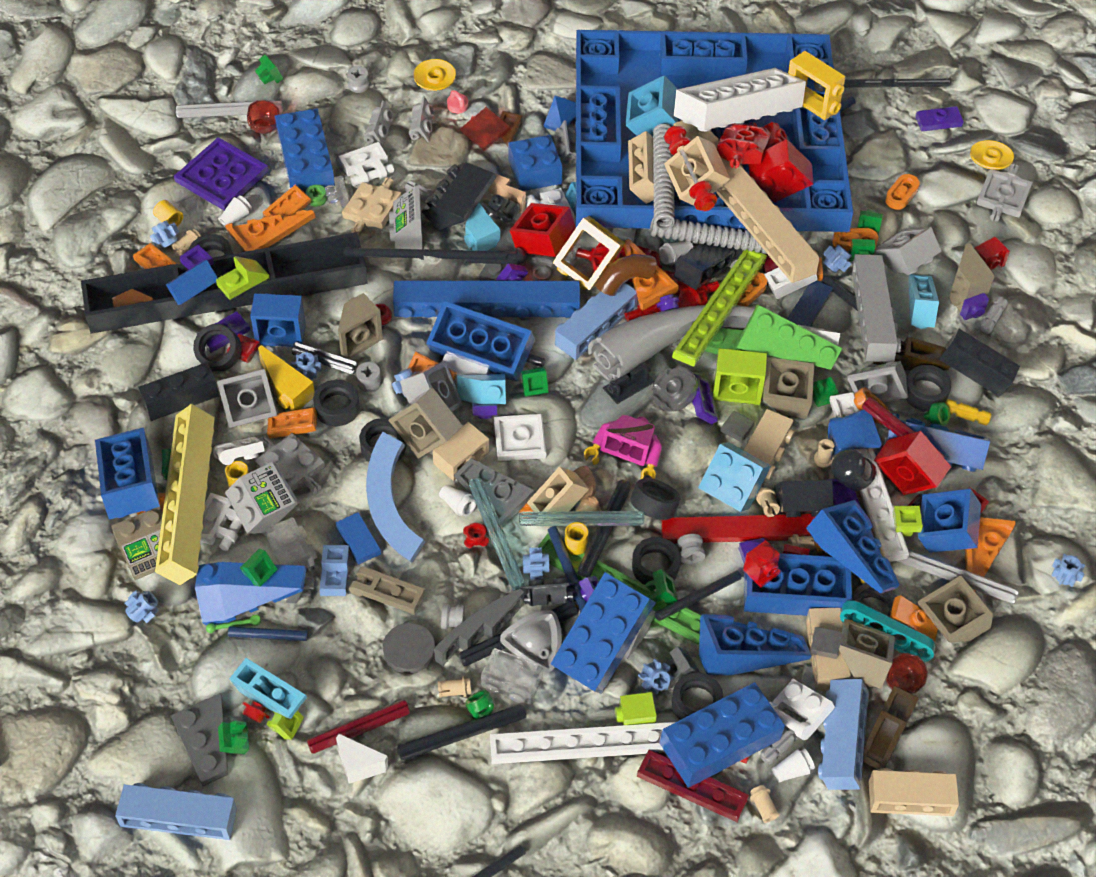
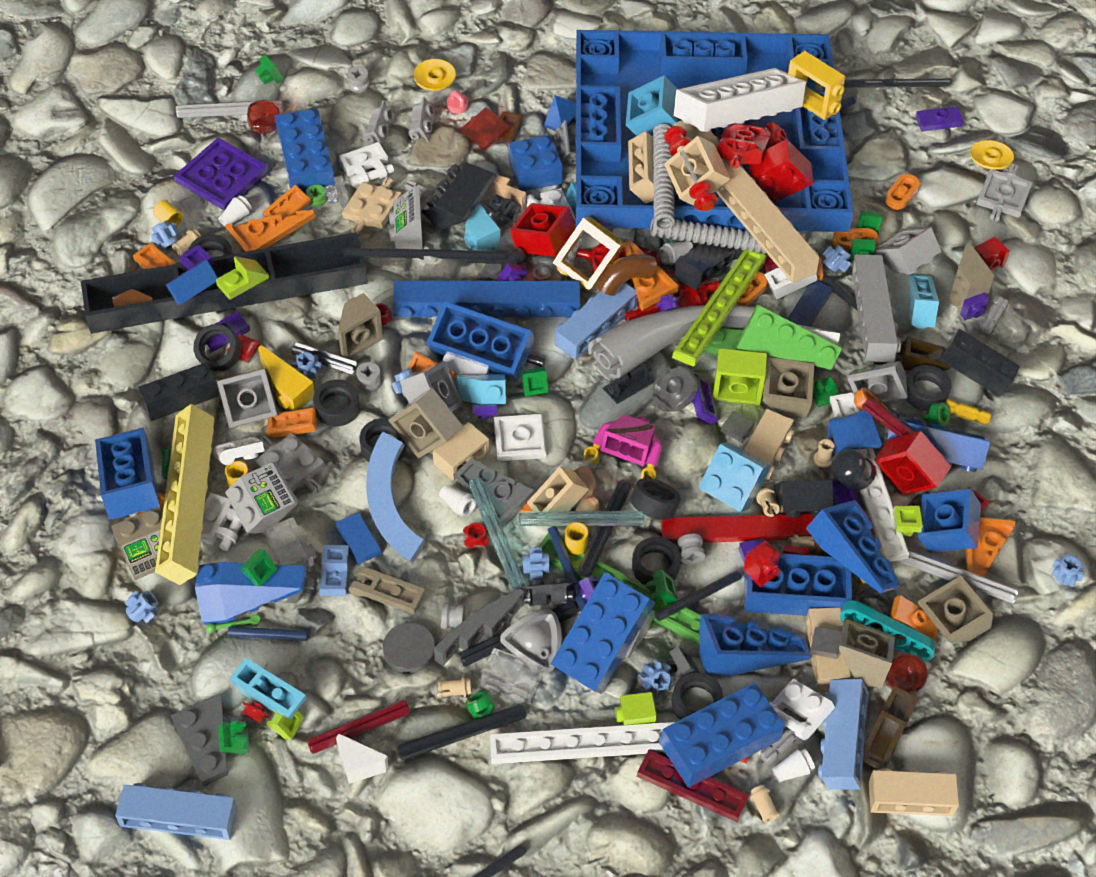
(278, 319): blue brick -> none

